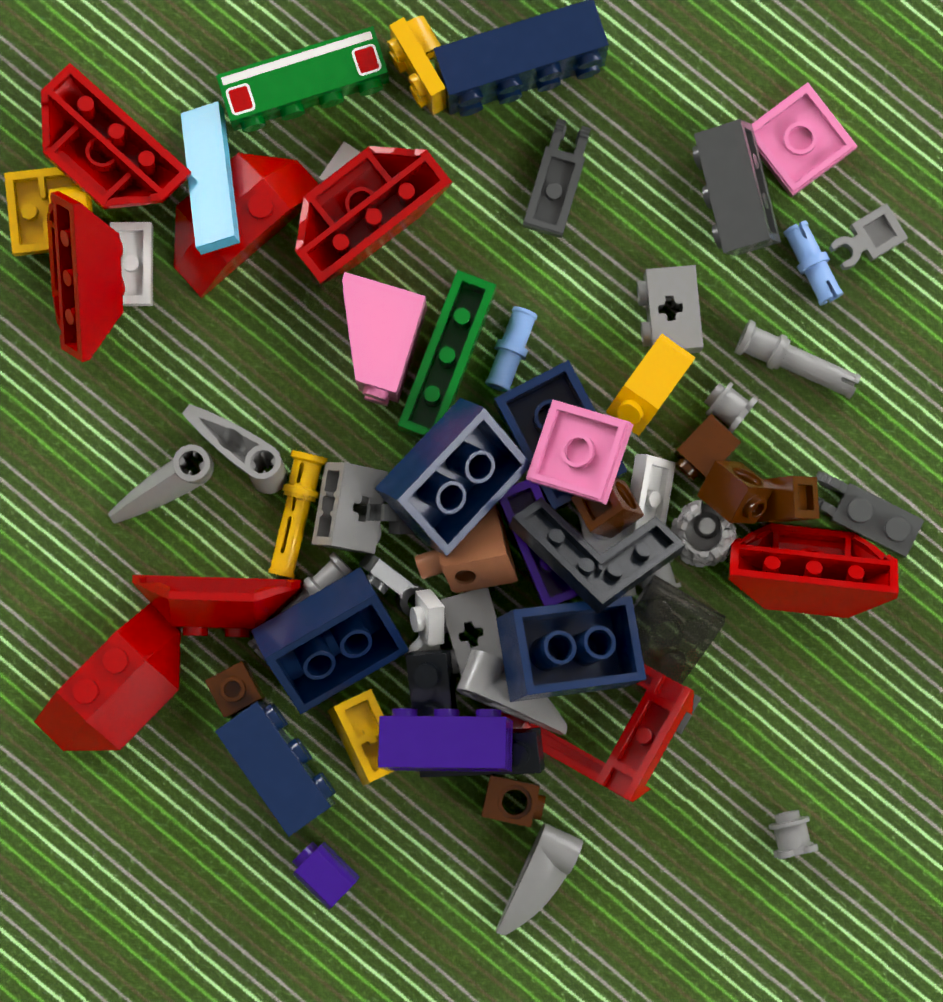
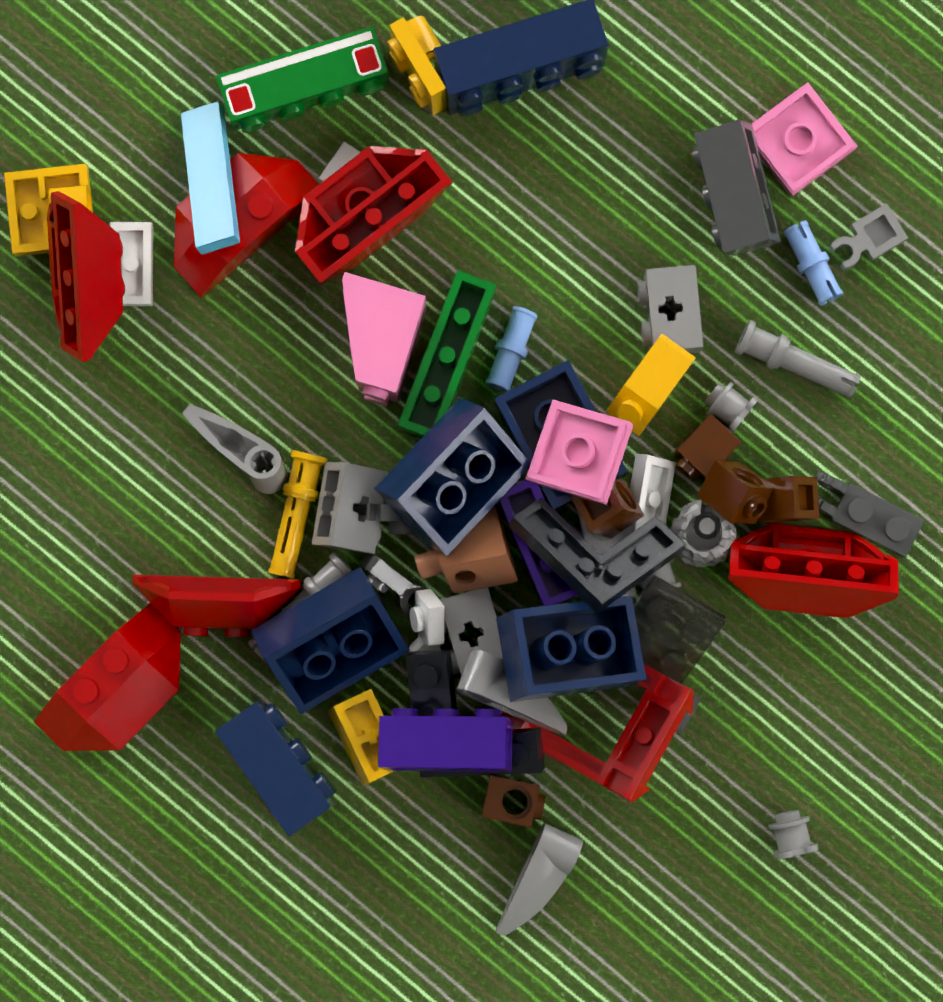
(104, 146): red wedge -> none
(164, 484): light grey piece -> none
(235, 689): reddish brown brick -> none
(324, 873): dark purple brick -> none
(556, 183): dark grey hinge -> none

